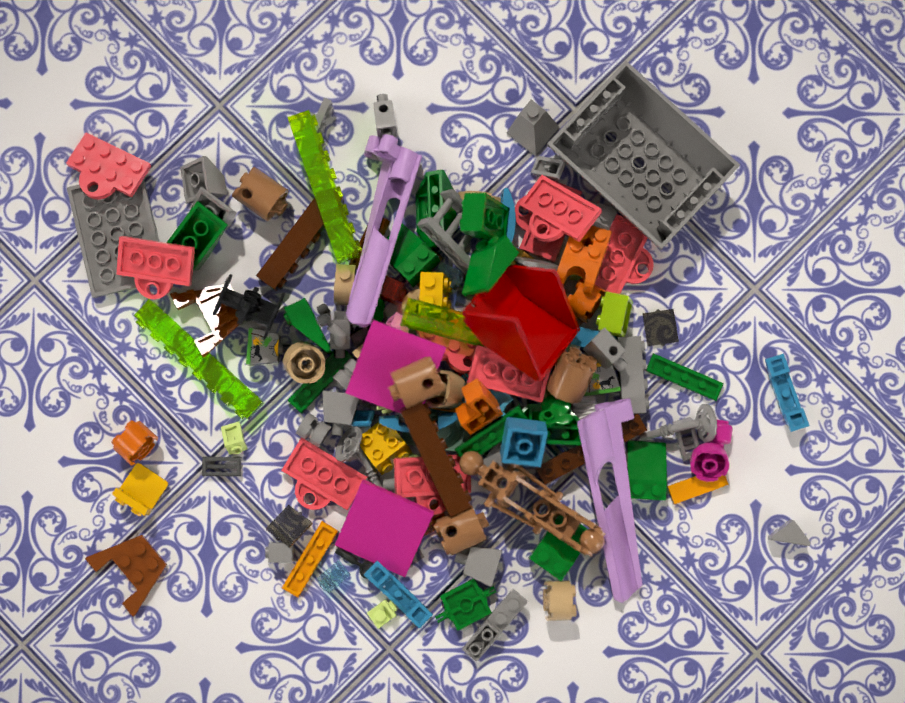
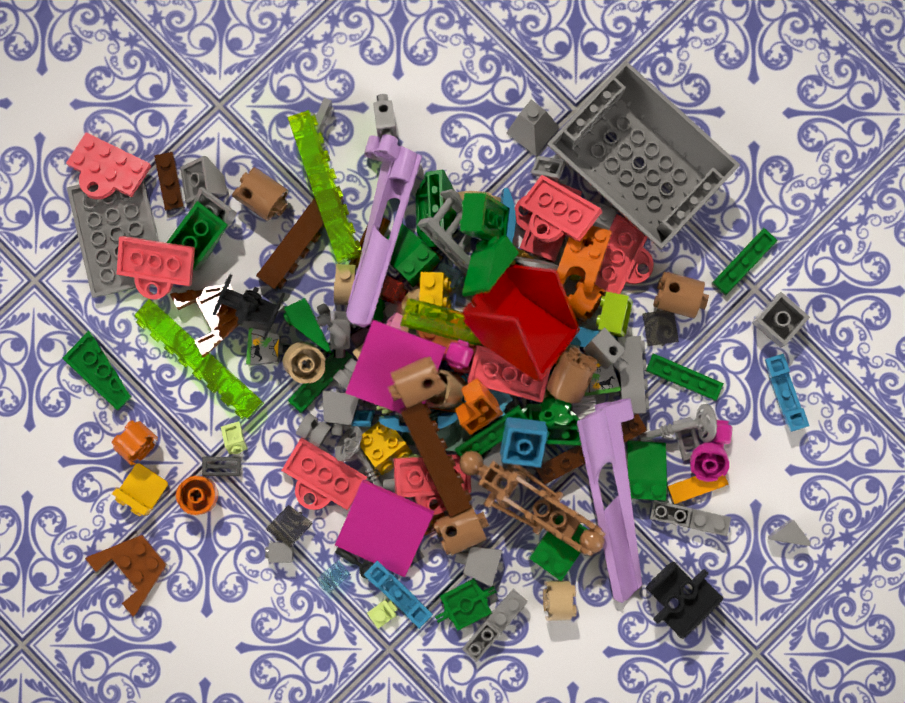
(95, 368): none -> green wing
(169, 181): none -> reddish brown plate
(189, 503): none -> orange brick
(310, 559): light orange tile -> none
(459, 354): none -> dark pink head
(680, 295): none -> medium nougat cylinder
(690, 518): none -> light grey slope
(692, 607): none -> black piece
(744, 261): none -> green tile
(780, 319): none -> light grey brick

